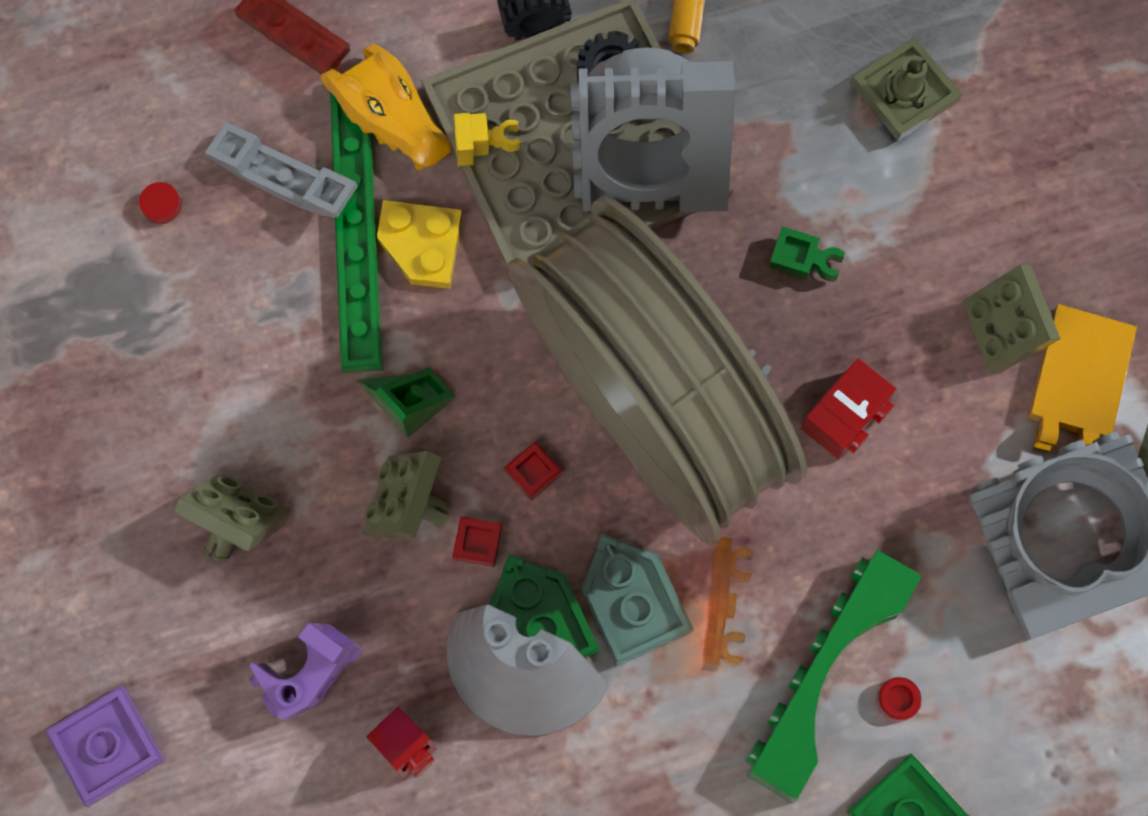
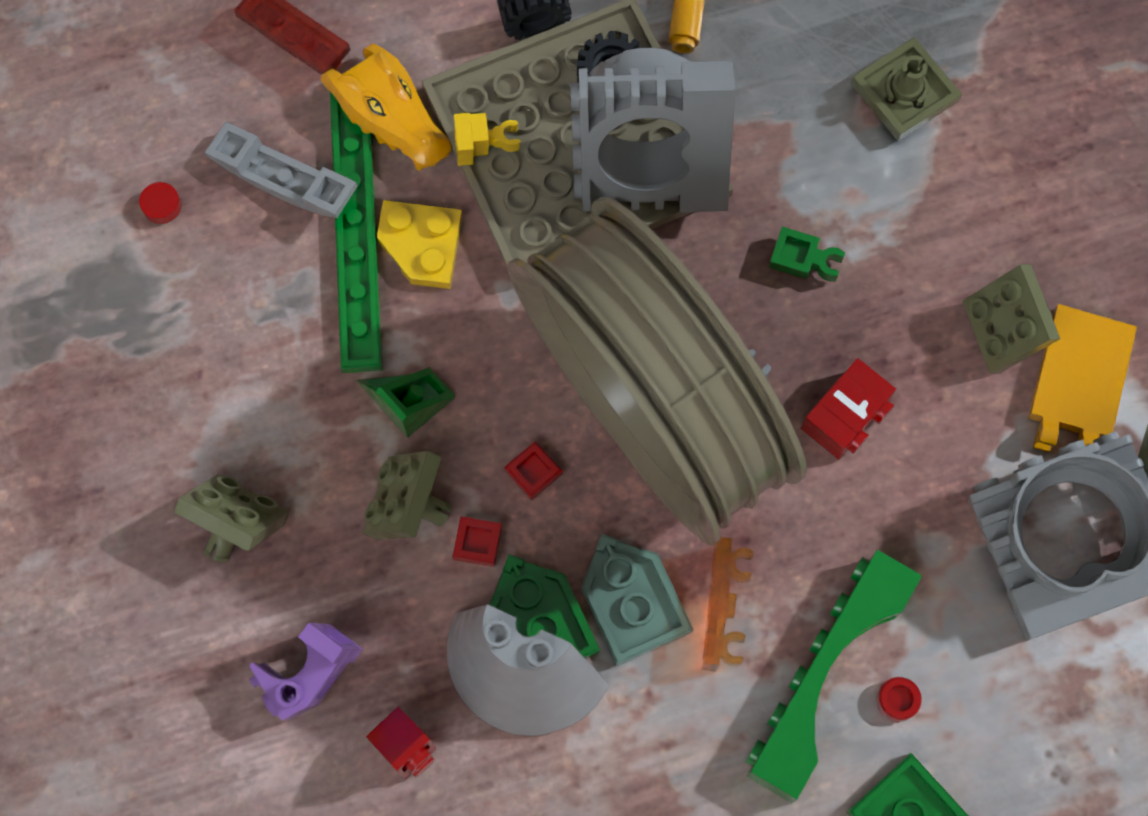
(105, 746): medium lavender tile -> none

